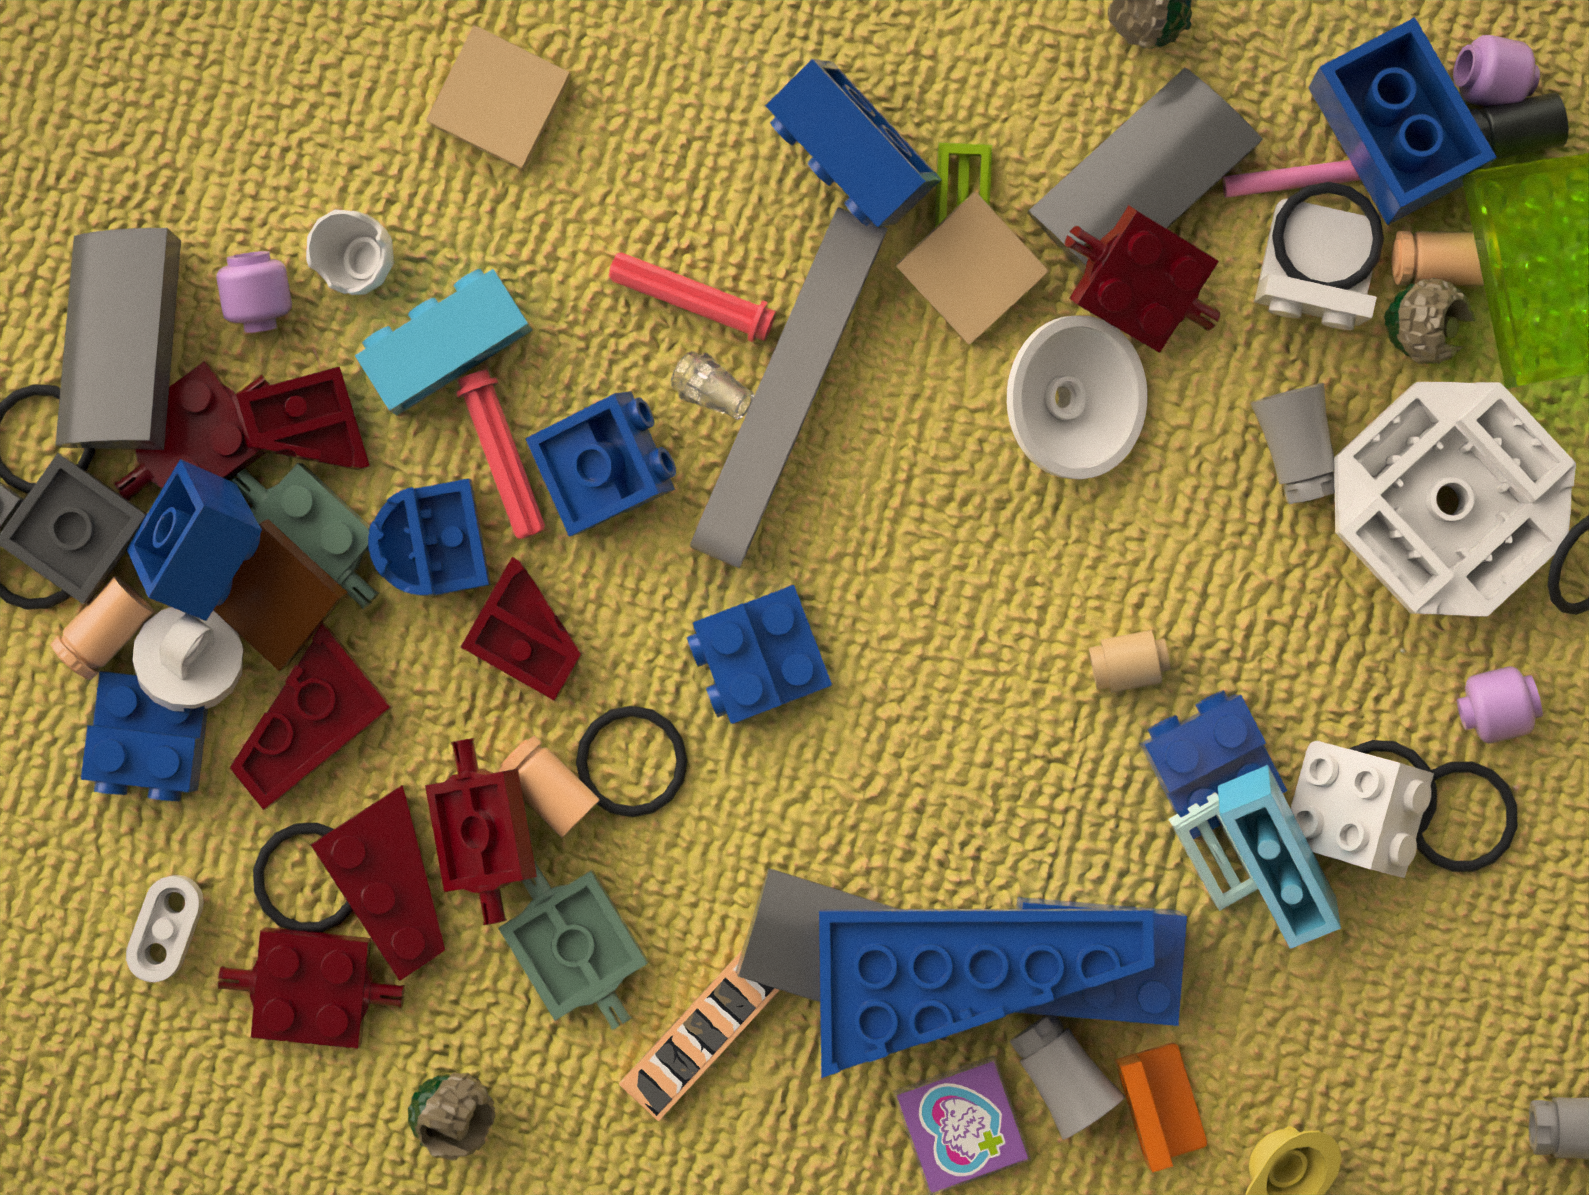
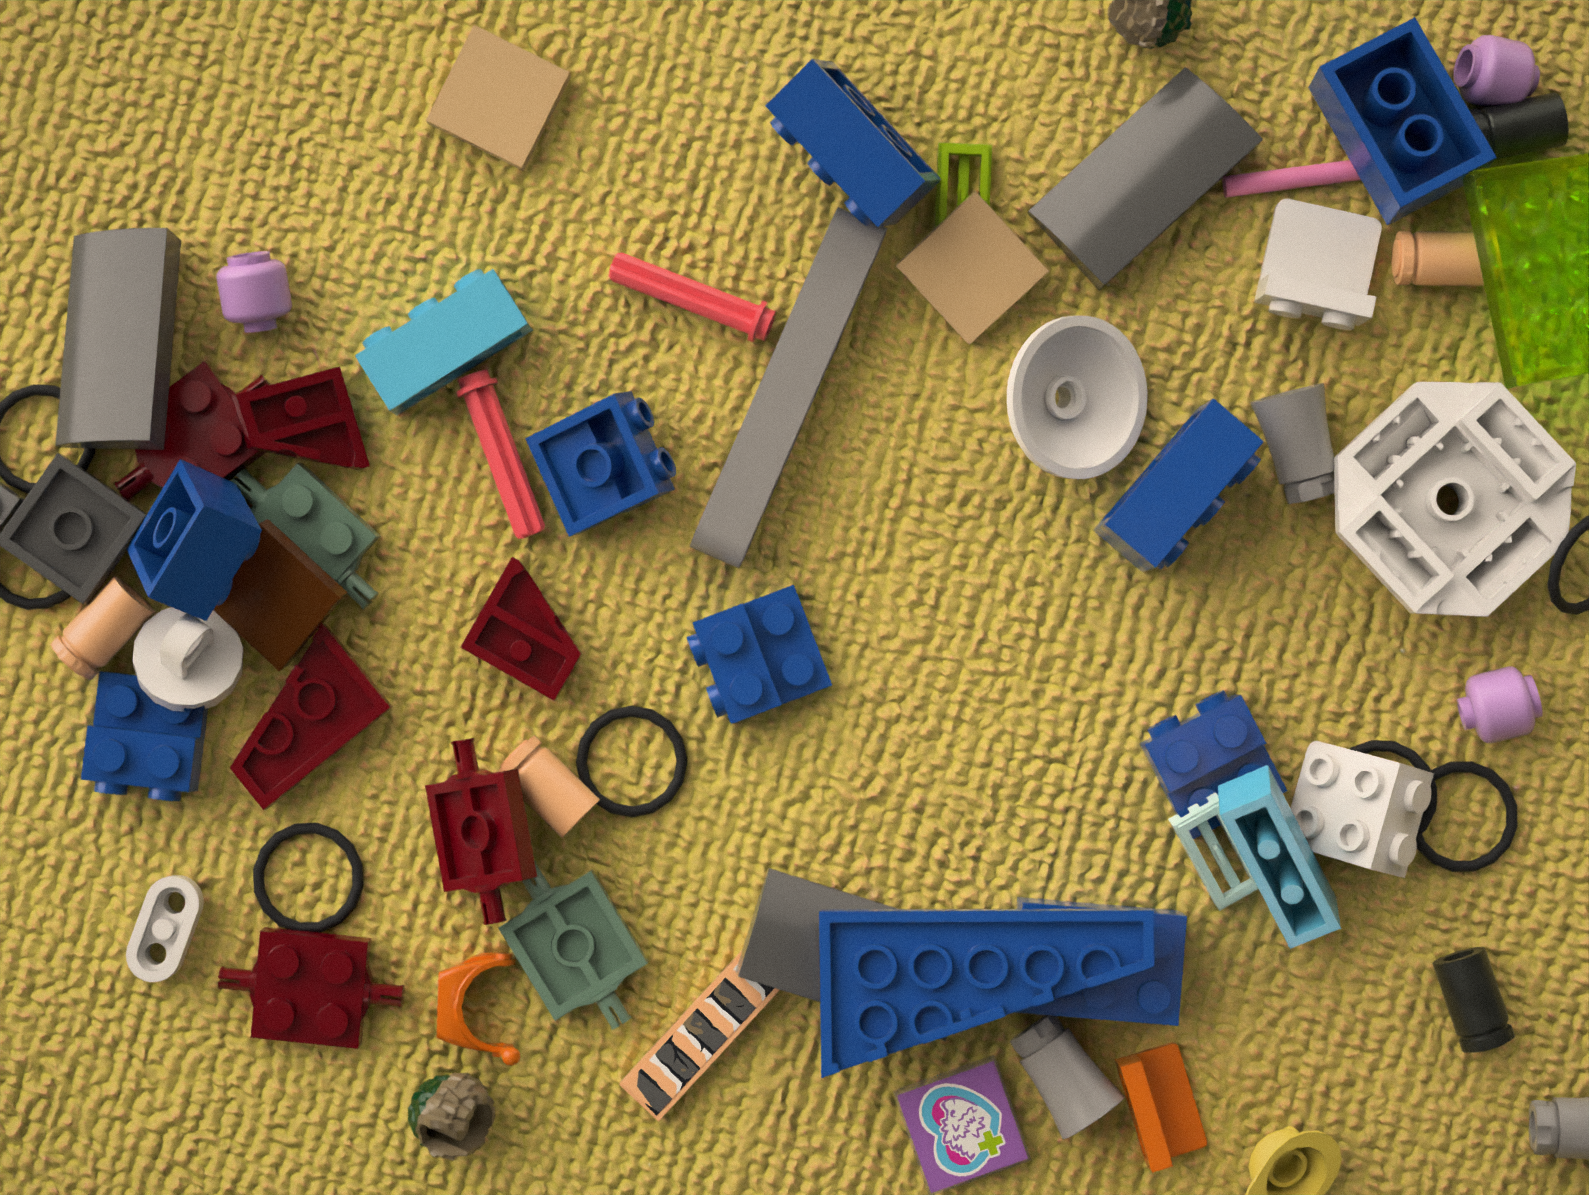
(350, 251): white hair -> none
(385, 882): dark red wing -> none
(430, 540): blue slope -> none
(451, 992): none -> orange helmet
(710, 385): clear cone -> none
(1129, 661): tan brick -> none
(1143, 279): dark red plate -> none
(1181, 487): none -> blue brick
(1338, 189): black piece -> none
(1425, 317): dark tan piece -> none
(1473, 1000): none -> pearl dark grey piece

